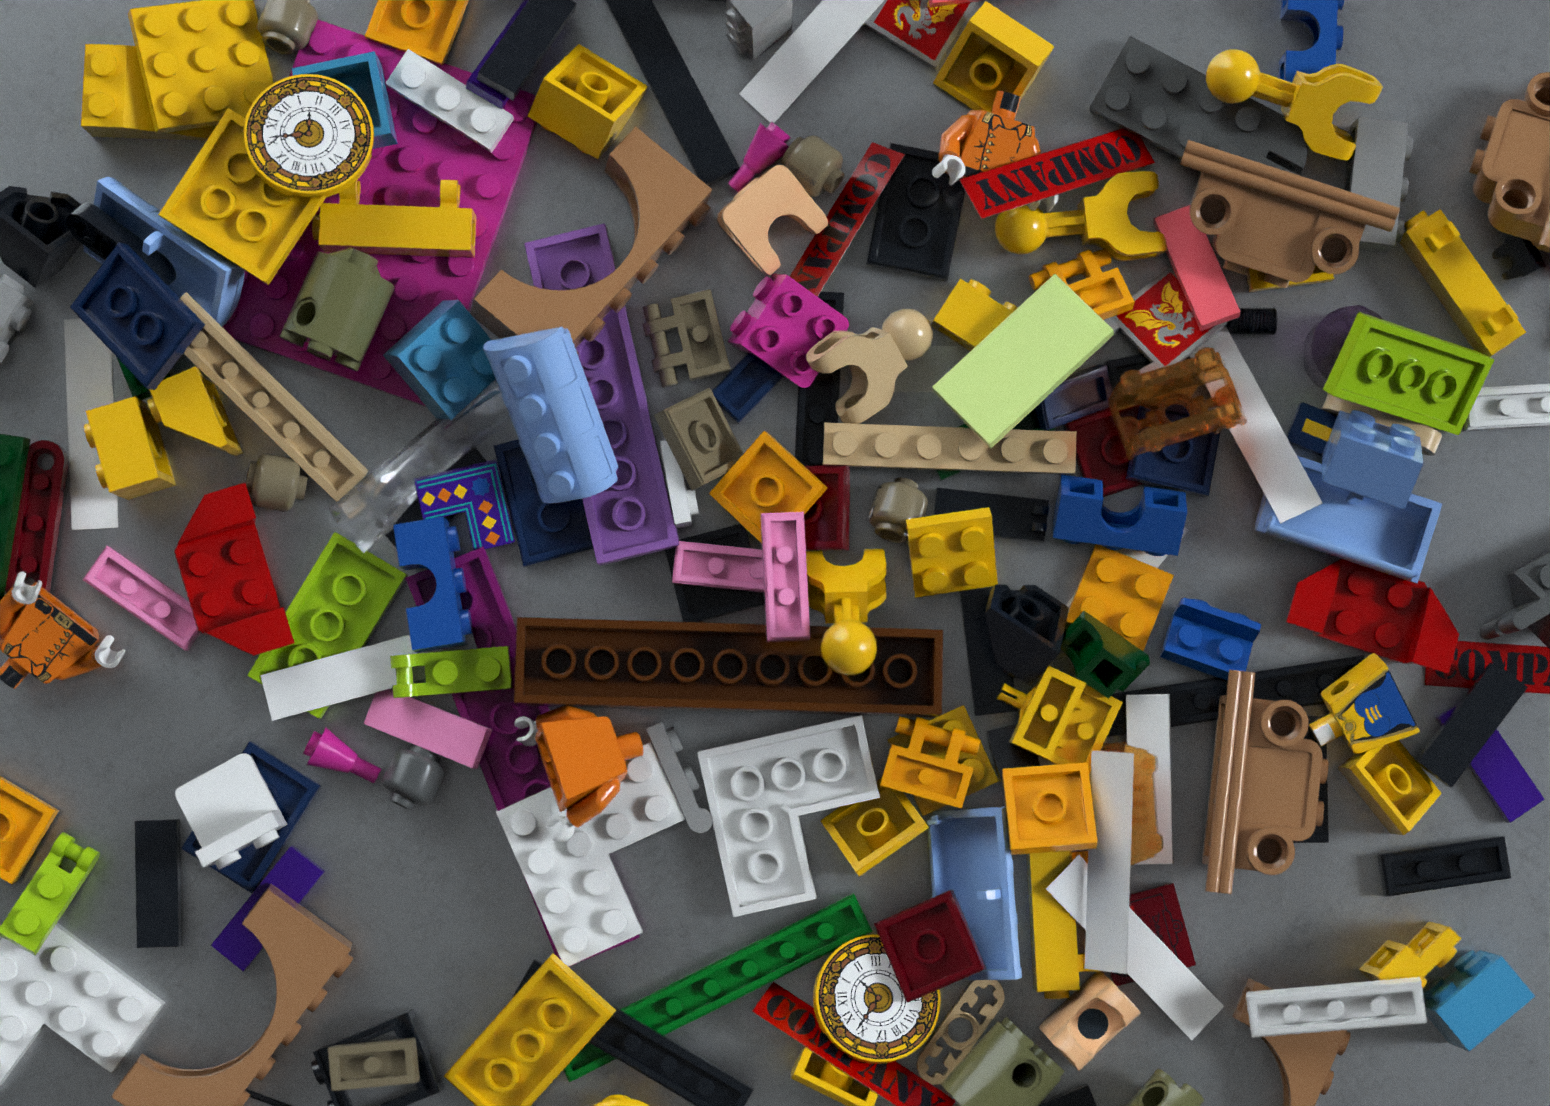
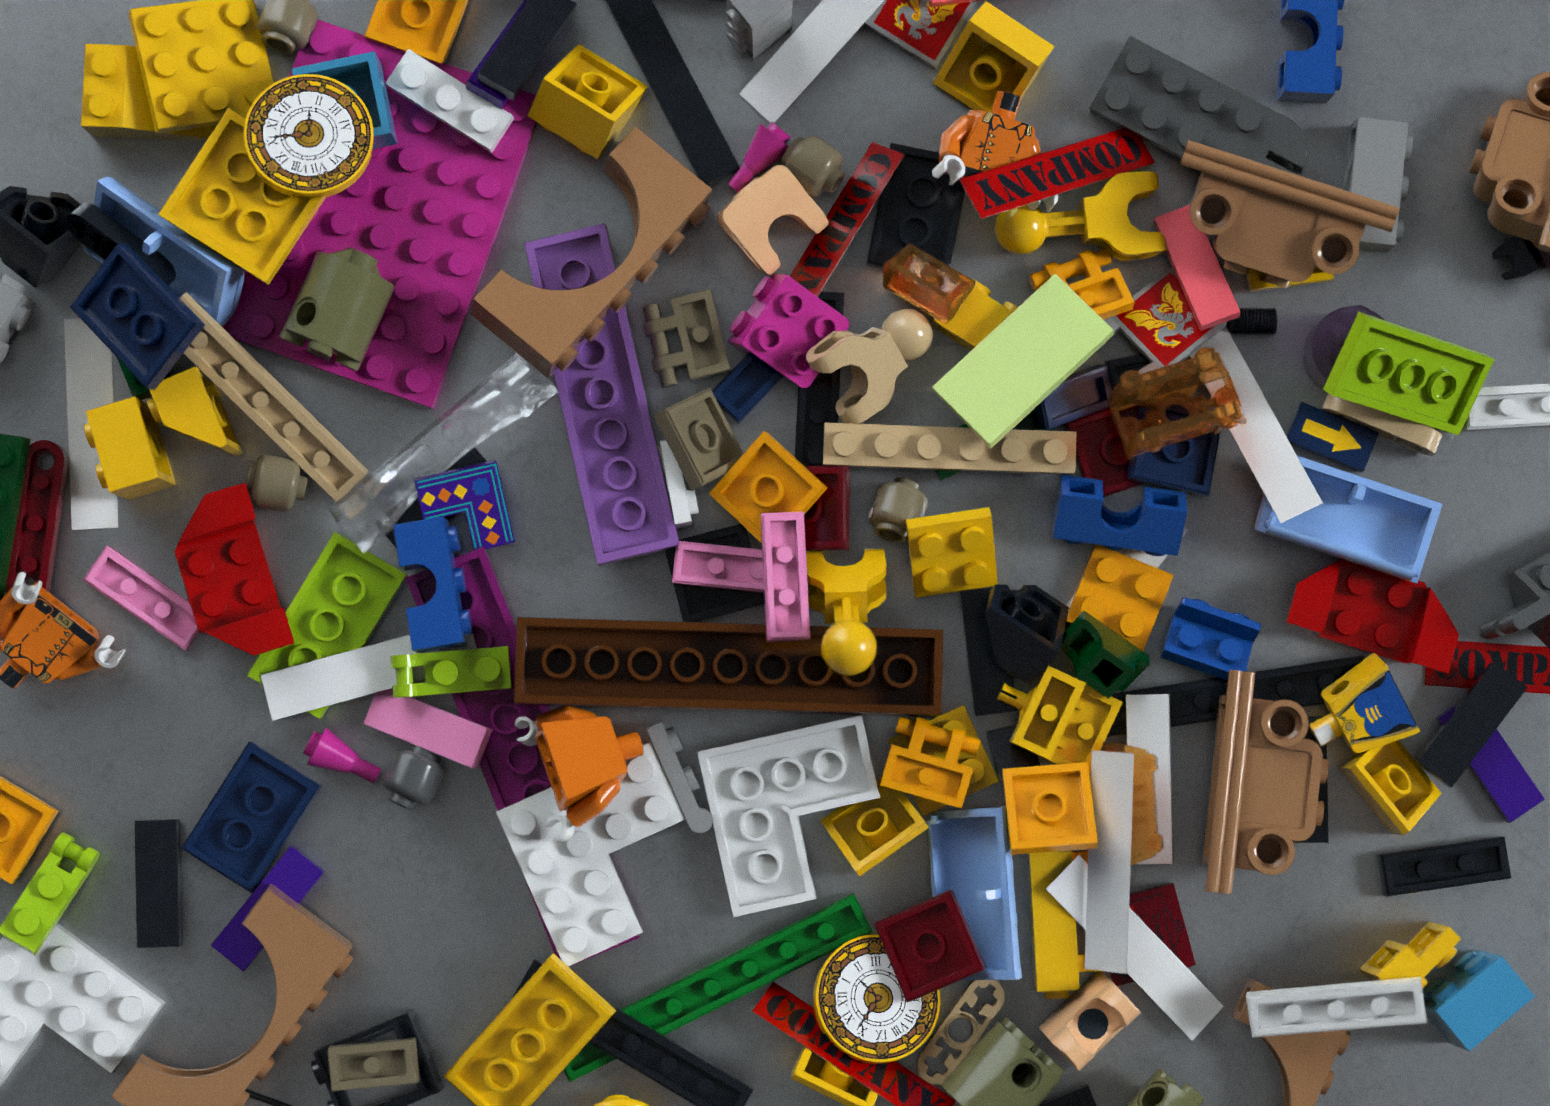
(230, 811): white bracket -> none
(397, 229): yellow brick -> none
(444, 359): dark azure brick -> none
(541, 528): dark blue tile -> none
(553, 414): light blue container -> none
(926, 283): none -> clear orange slope
(1011, 515): black hinge -> none
(1305, 101): yellow piece -> none
(1372, 458): medium blue brick -> none
(1460, 283): yellow brick -> none

